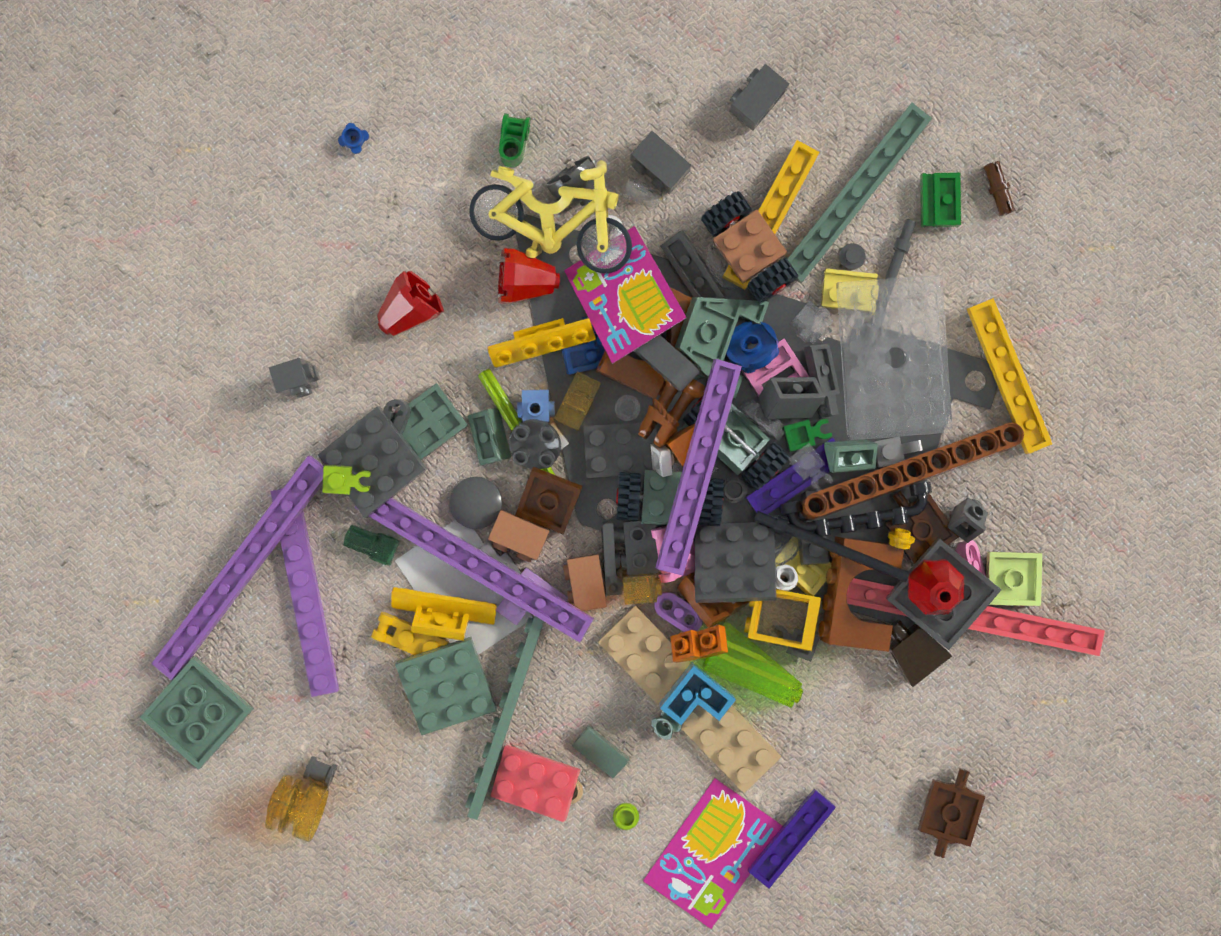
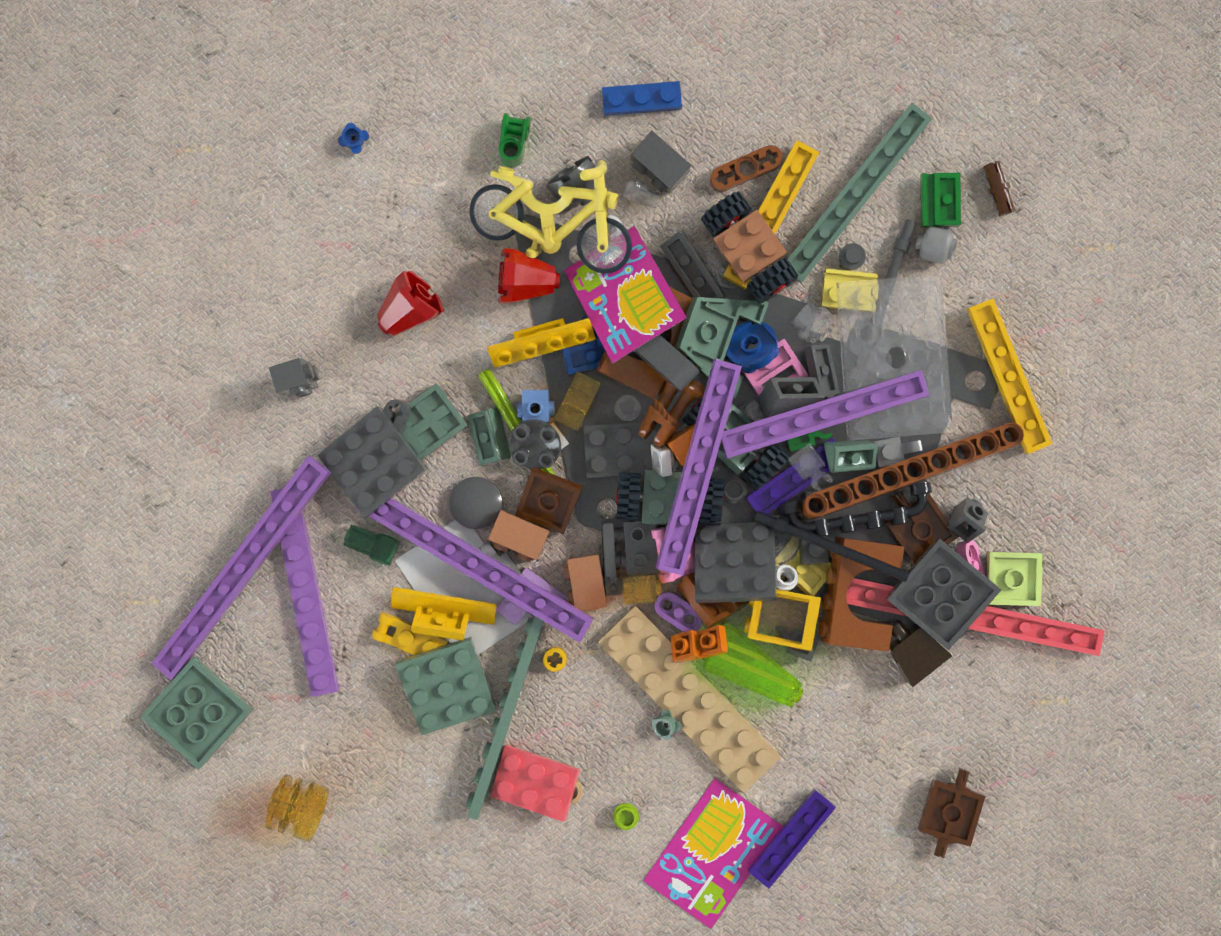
(320, 771): dark grey bush -> none
(340, 479): lime plate -> none
(560, 665): none -> yellow bush
(600, 752): sand green slope -> none
(641, 98): none -> blue plate
(695, 689): dark azure brick -> none
(758, 96): dark grey brick -> none
(766, 168): none -> dark orange beam
(824, 414): none -> medium lavender plate
(901, 538): yellow plate -> none
(936, 245): none -> light grey head
(936, 587): red cone -> none

